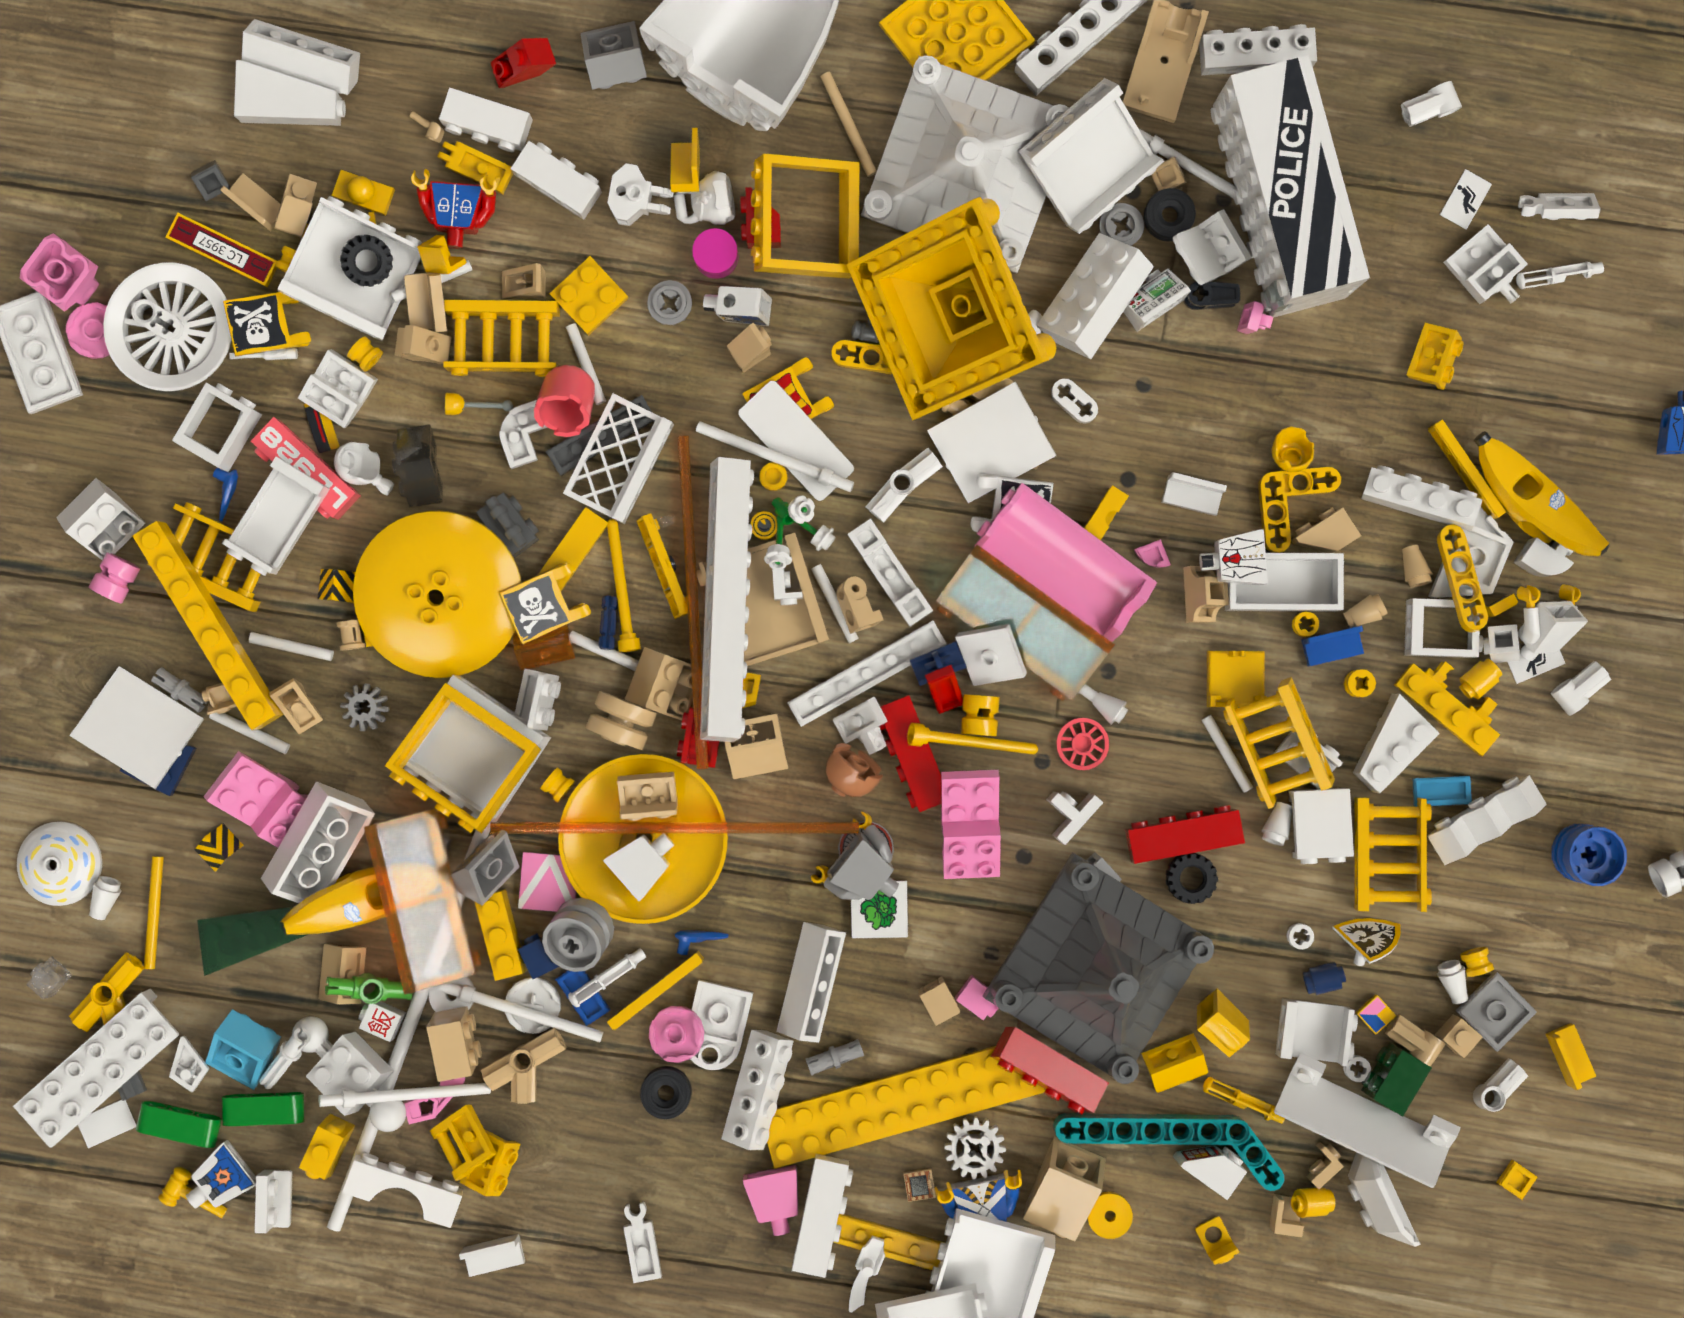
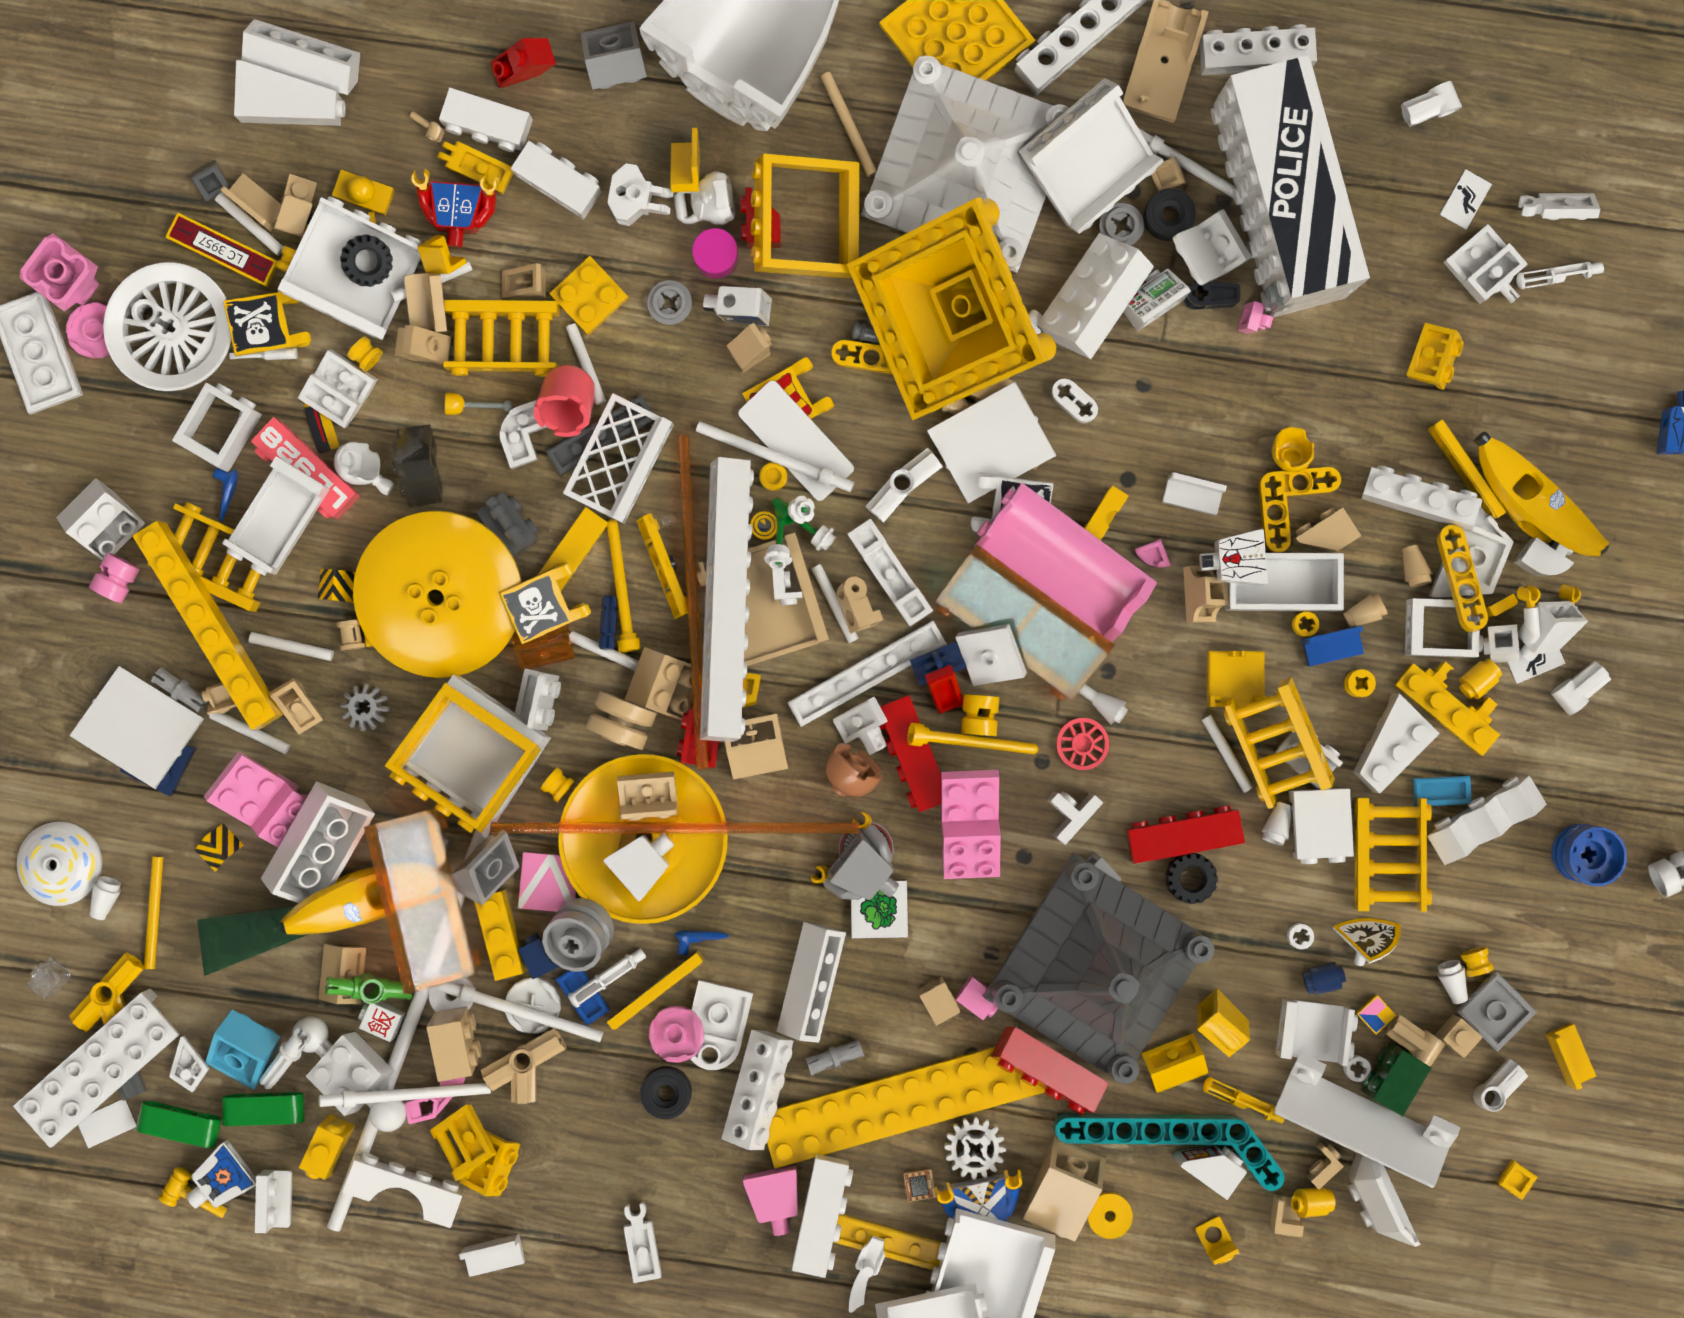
(249, 223): none -> white bar

